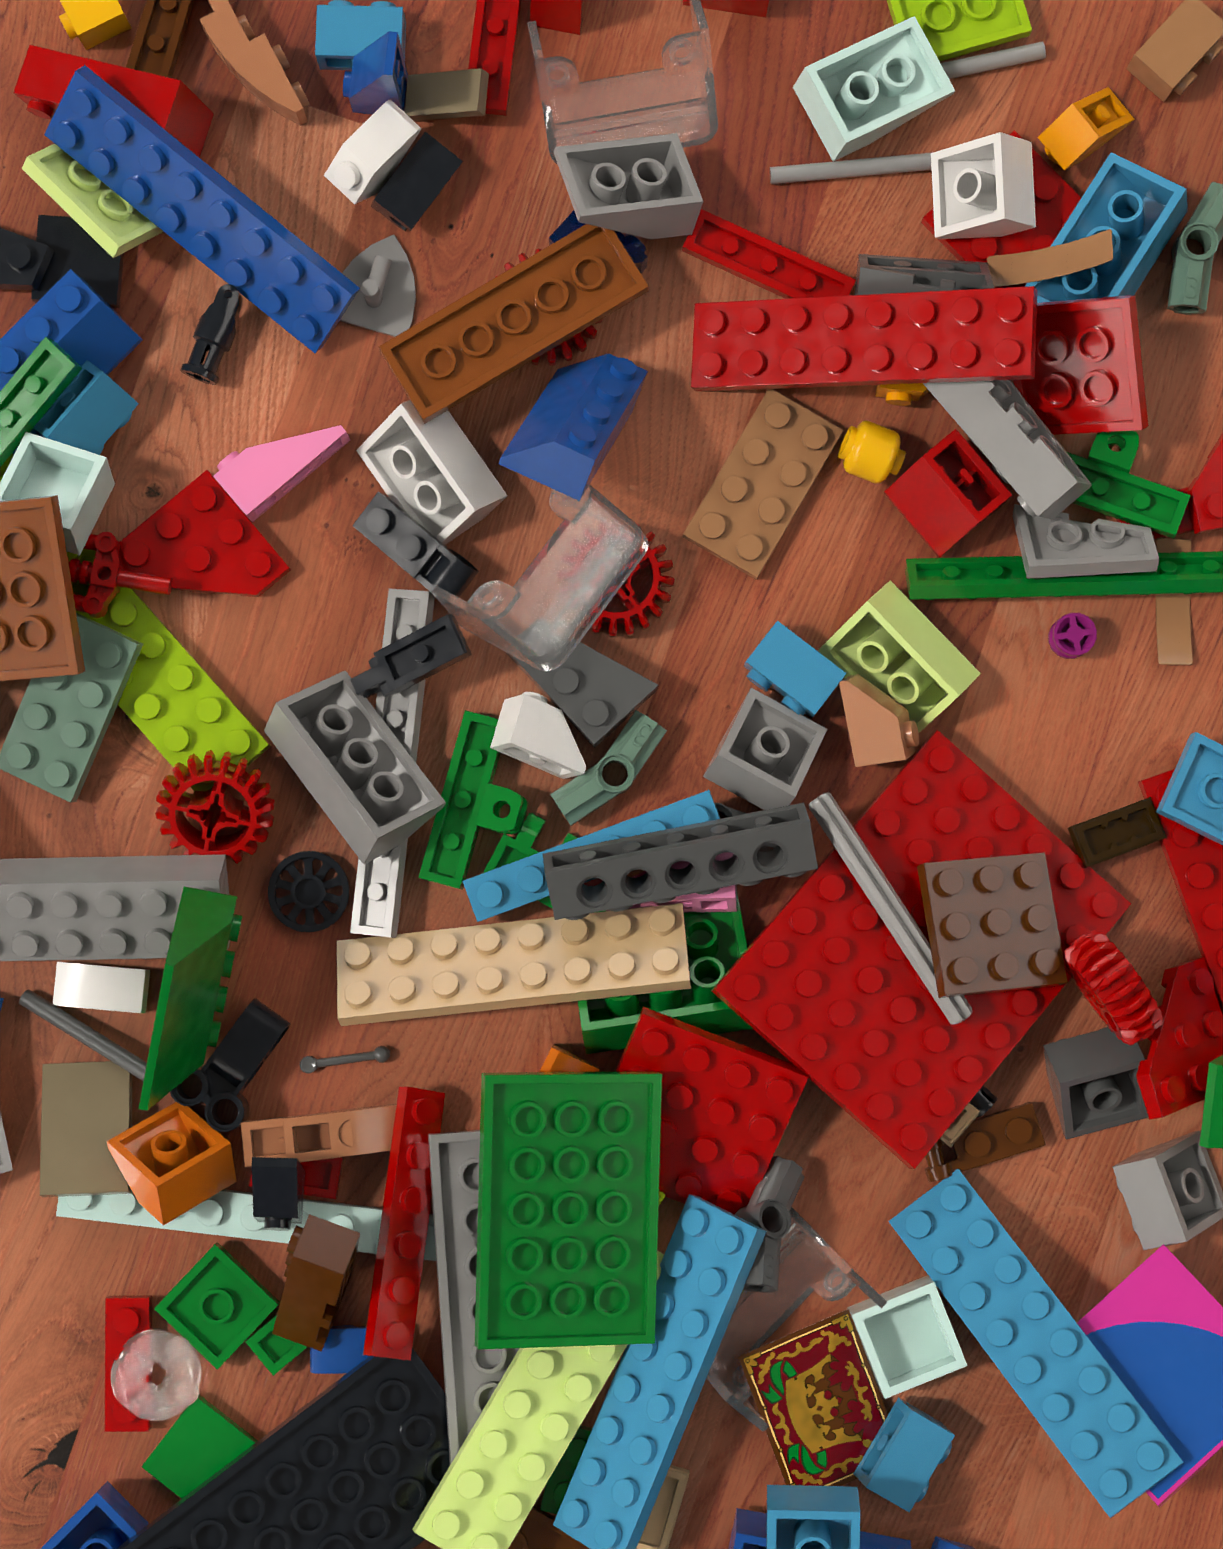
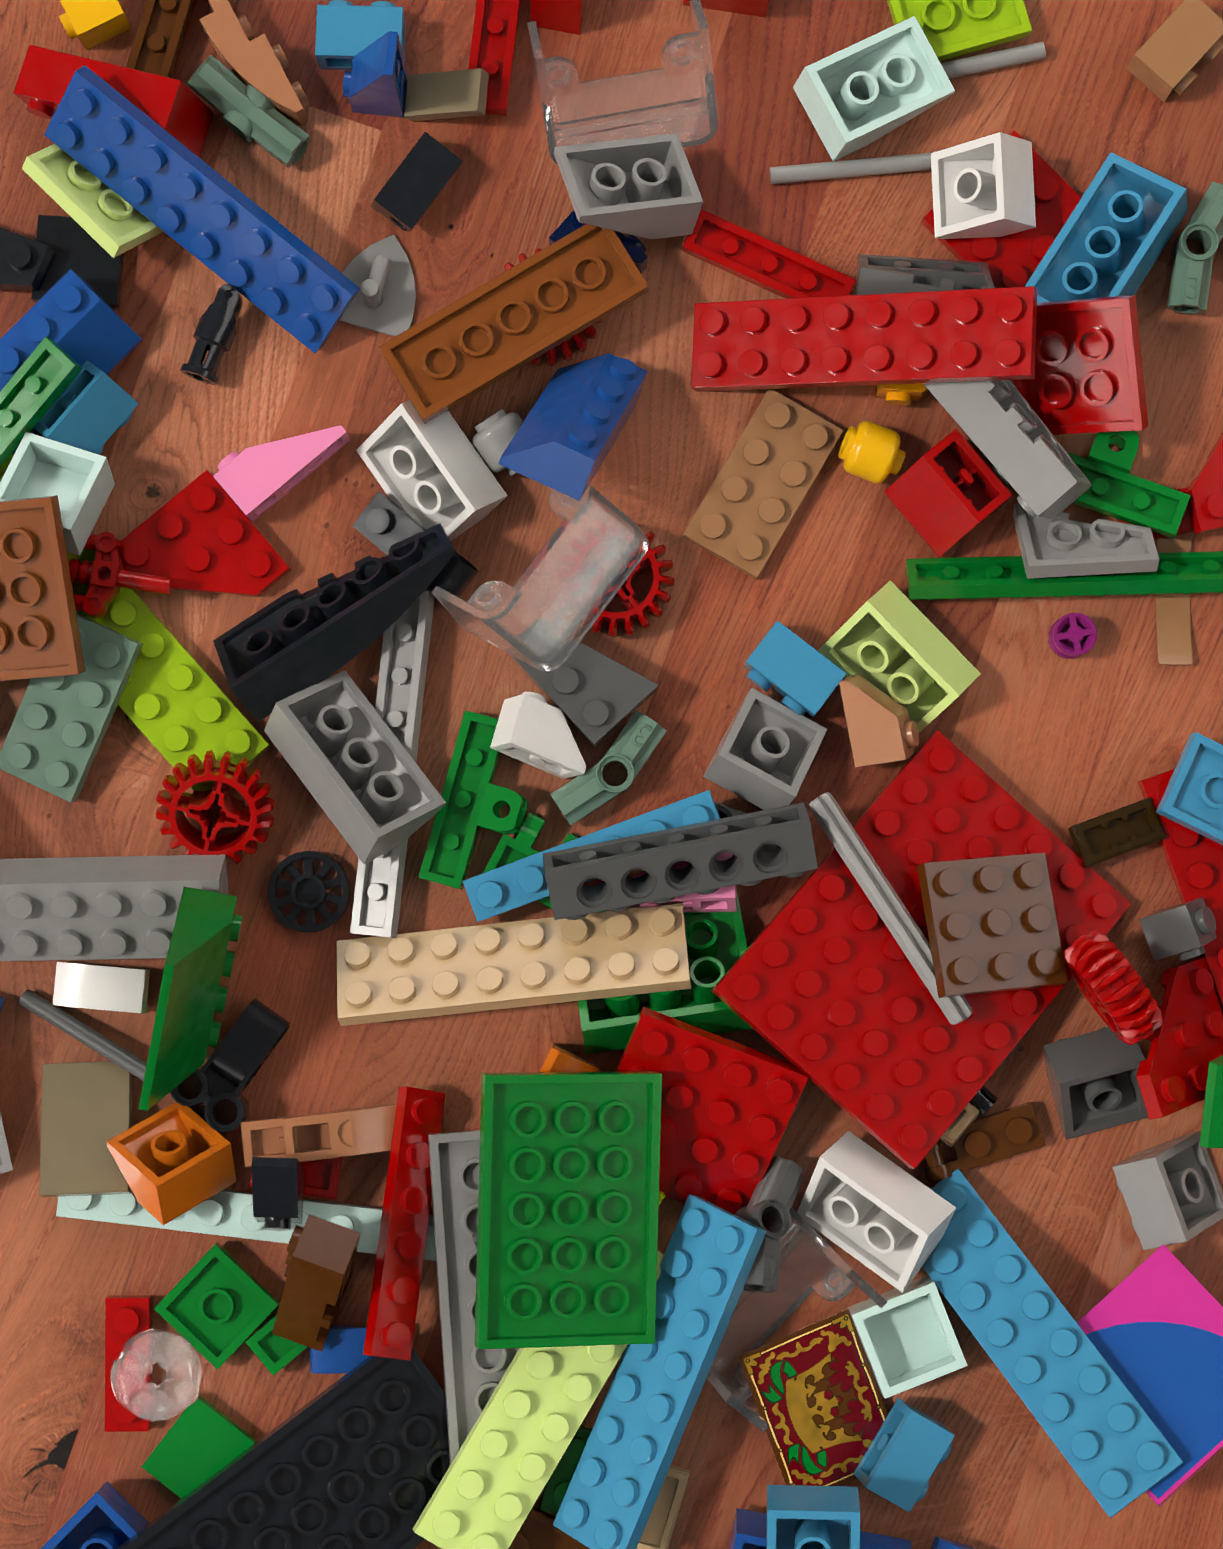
(249, 112): none -> sand green piece
(310, 1064): dark grey hinge -> none
(318, 632): none -> black wedge
(372, 153): white slope -> none
(413, 658): black hinge -> none
(494, 437): none -> light grey head
(875, 1210): none -> white slope
(1051, 261): medium nougat sticker -> none
(1084, 128): light orange slope -> none
(1179, 930): none -> dark grey brick

